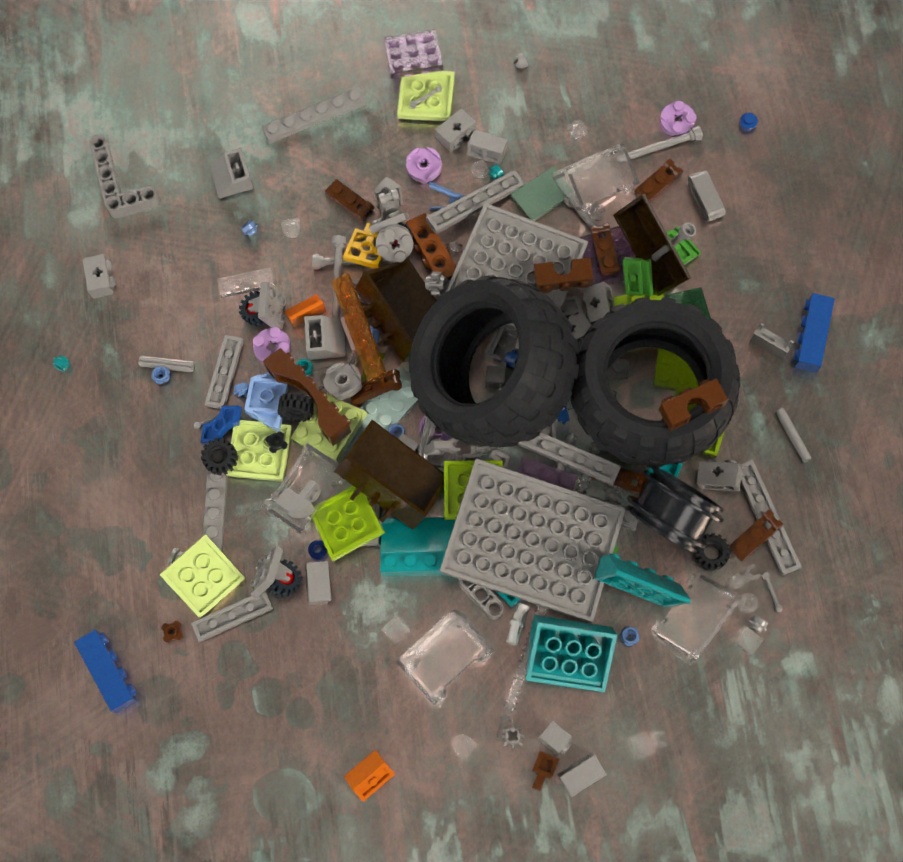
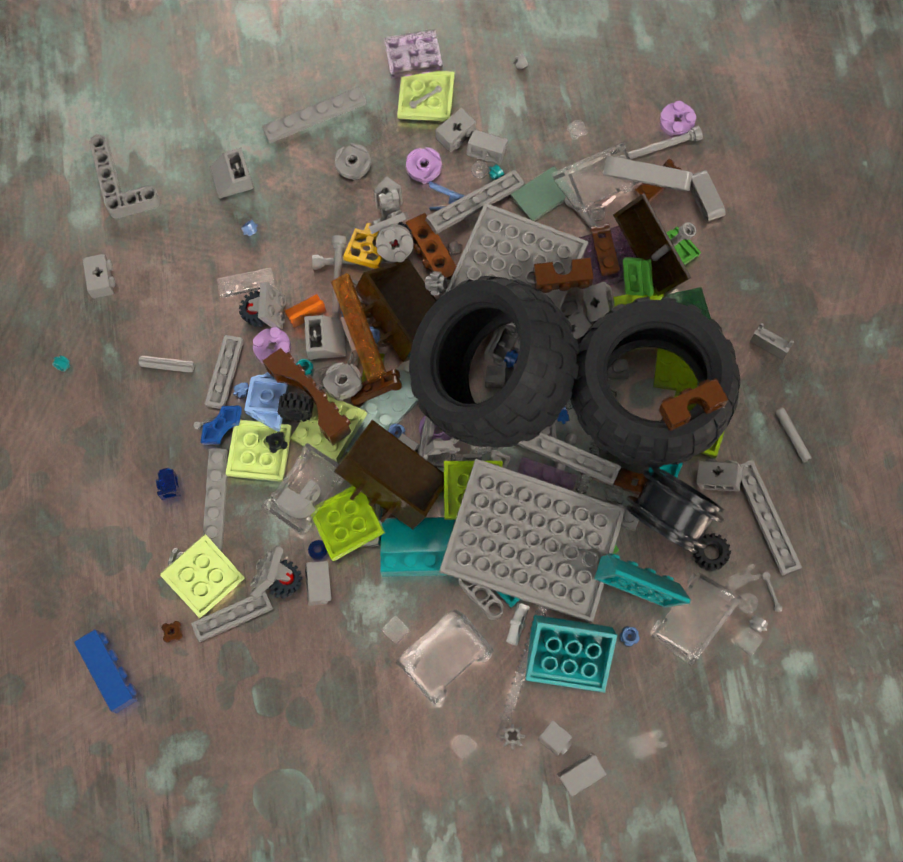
(156, 375): medium blue plate -> none
(168, 484): none -> clear blue brick
(210, 449): black tyre -> none
(291, 227): clear tile -> none
(349, 200): reddish brown plate -> none
(356, 170): none -> light grey plate
(369, 775): orange panel -> none
(544, 767): reddish brown plate -> none
(647, 173): none -> light grey beam
(748, 121): blue plate -> none
(755, 536): reddish brown plate -> none
(814, 332): blue brick -> none

